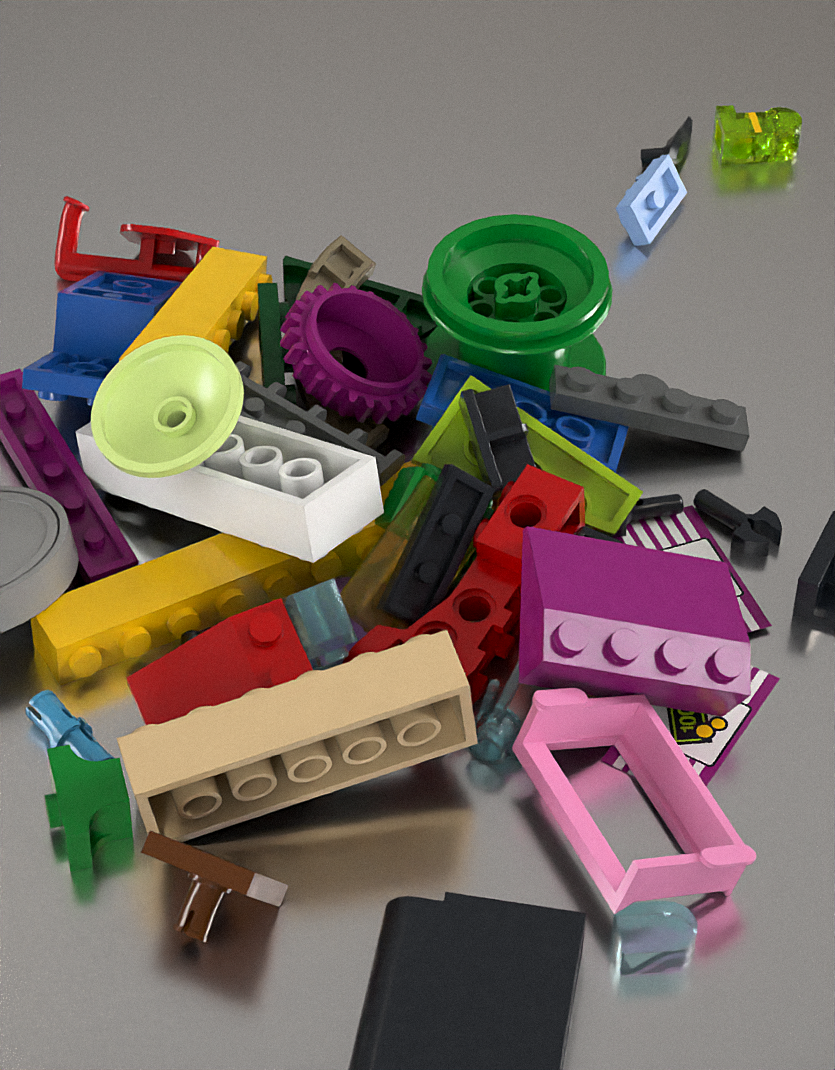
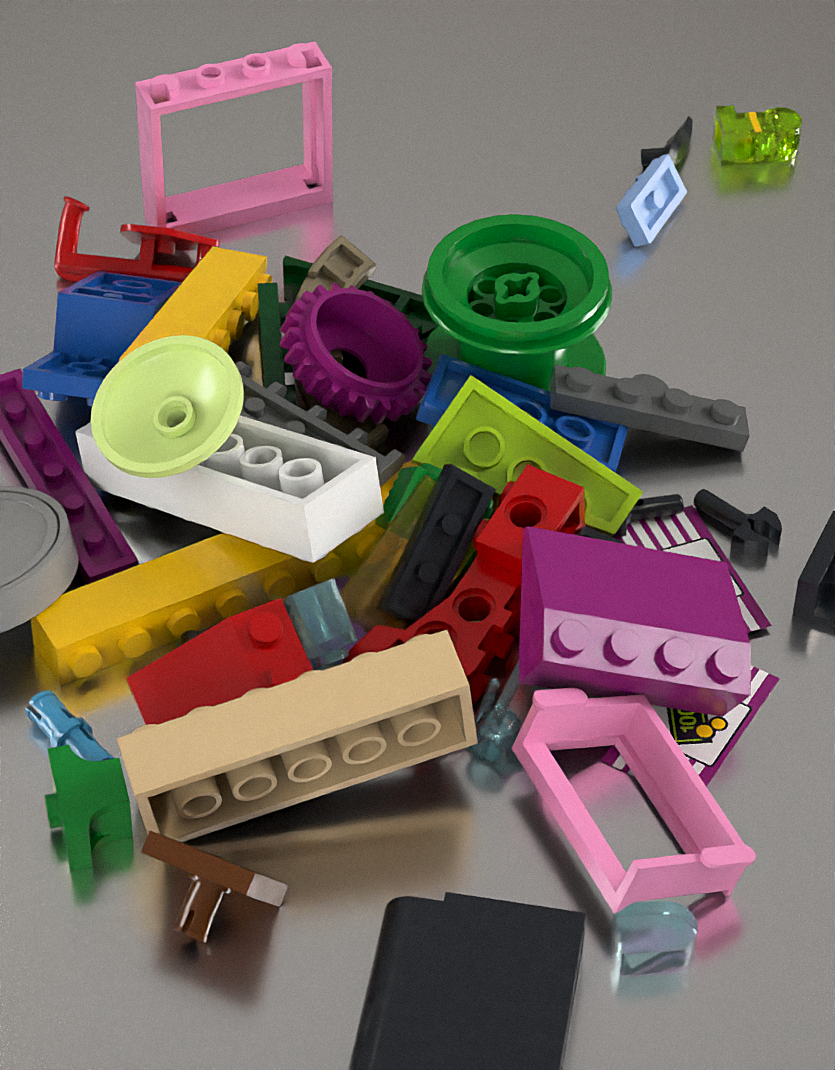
(254, 196): none -> bright pink window
(496, 435): black panel -> none

